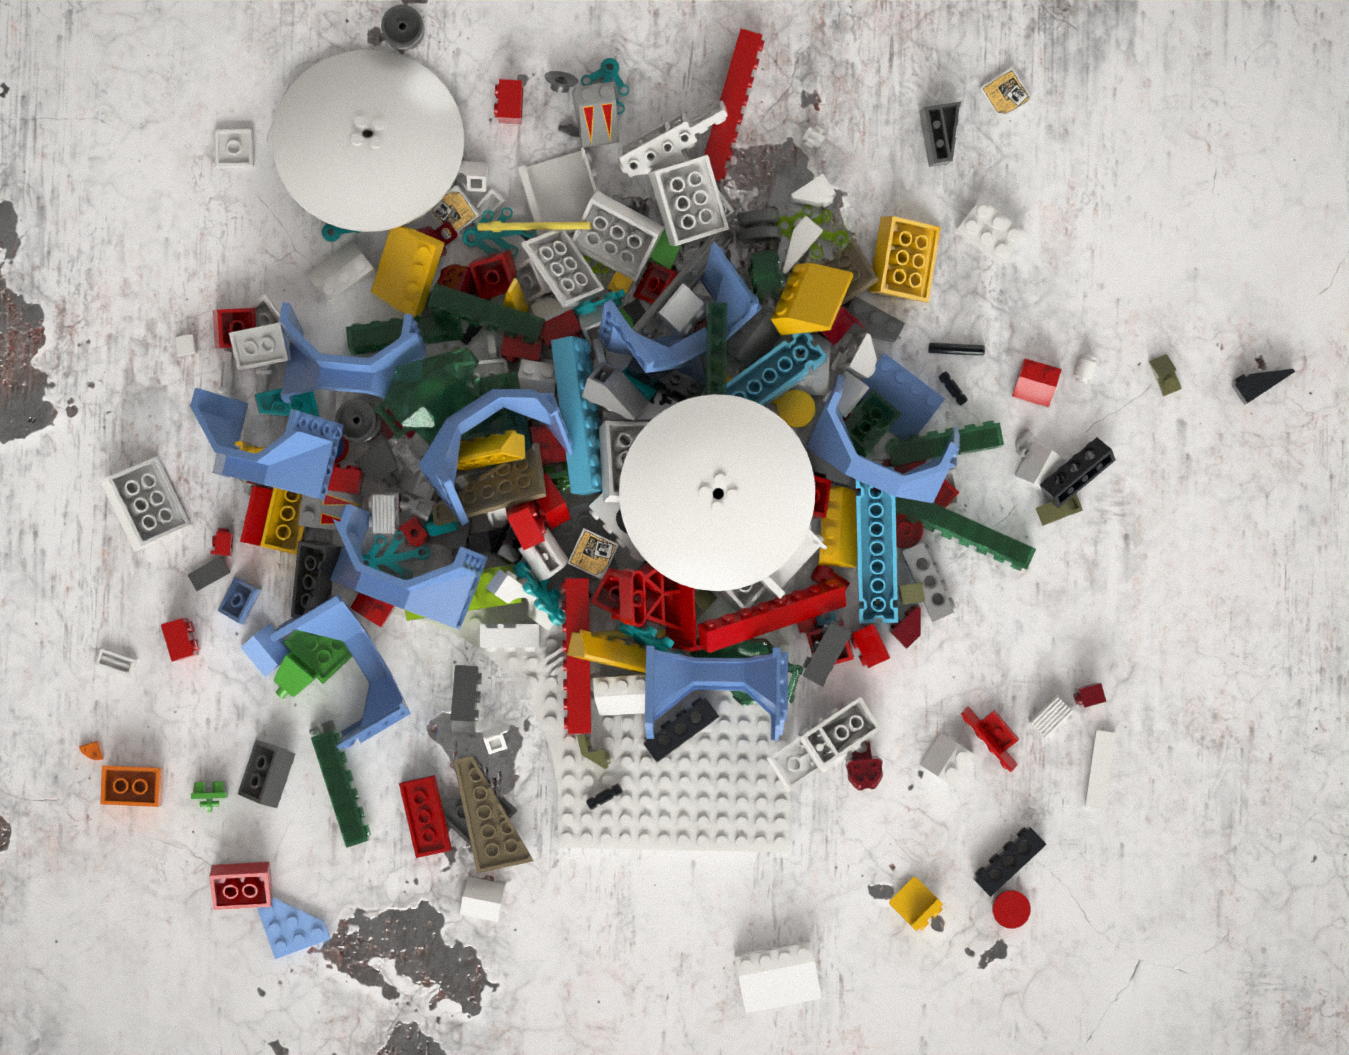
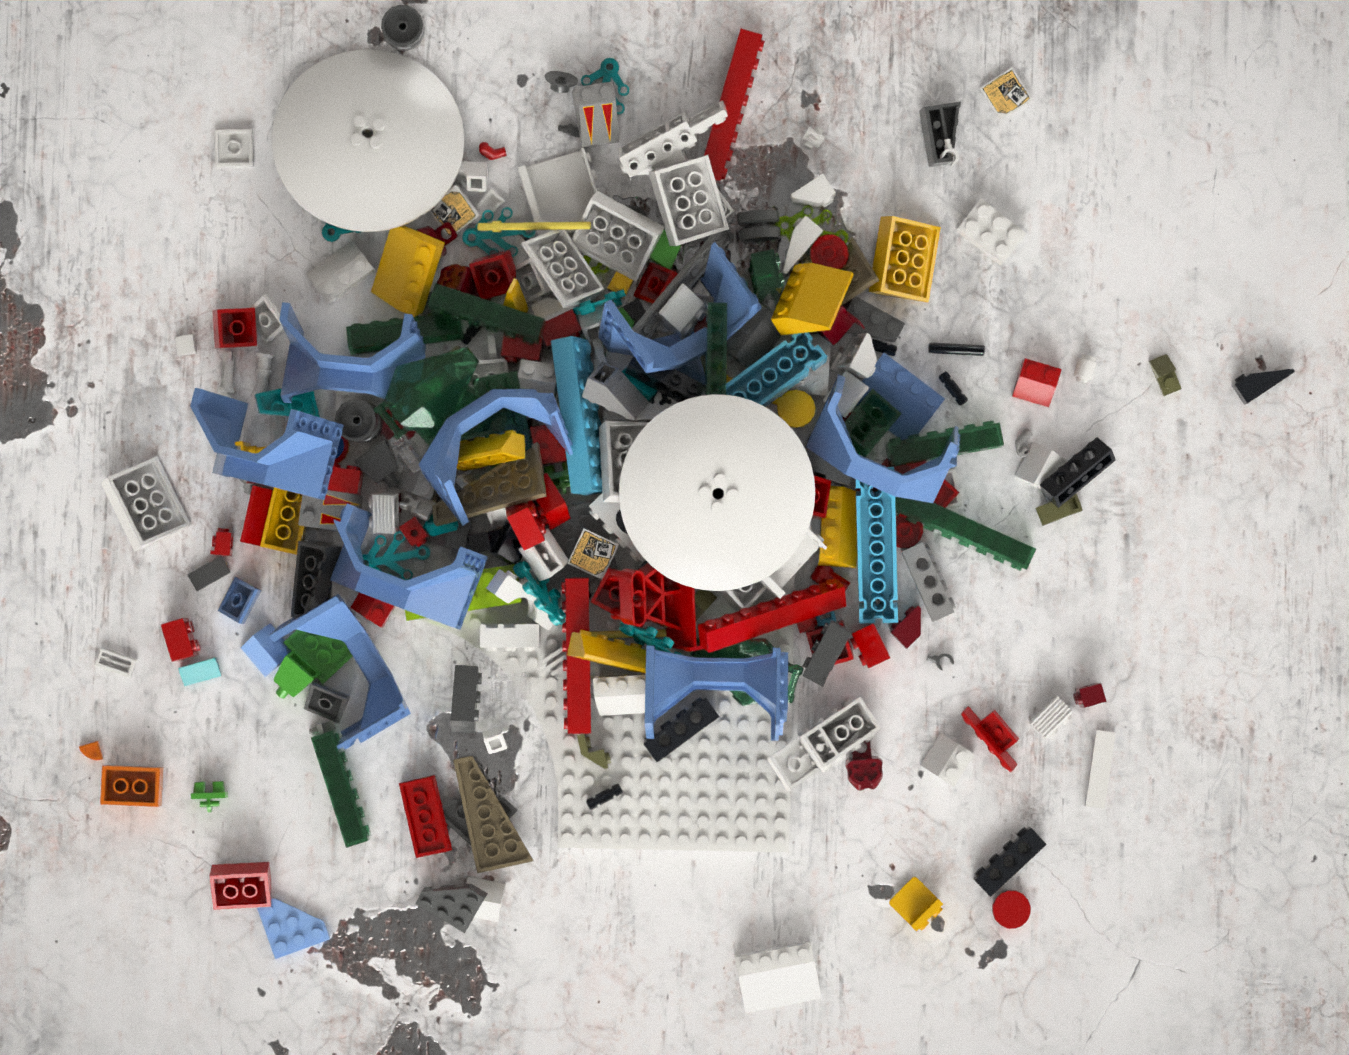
(200, 671): none -> slope
(260, 346): white plate -> none
(266, 774): dark grey slope -> none
(326, 702): none -> dark grey slope
(453, 904): none -> dark grey plate
(490, 153): none -> red arm
(510, 101): red brick -> none
(829, 251): none -> red tile
(883, 347): none -> black axle
(911, 593): olive slope -> none
(935, 659): none -> dark grey piece
(948, 149): none -> white piece

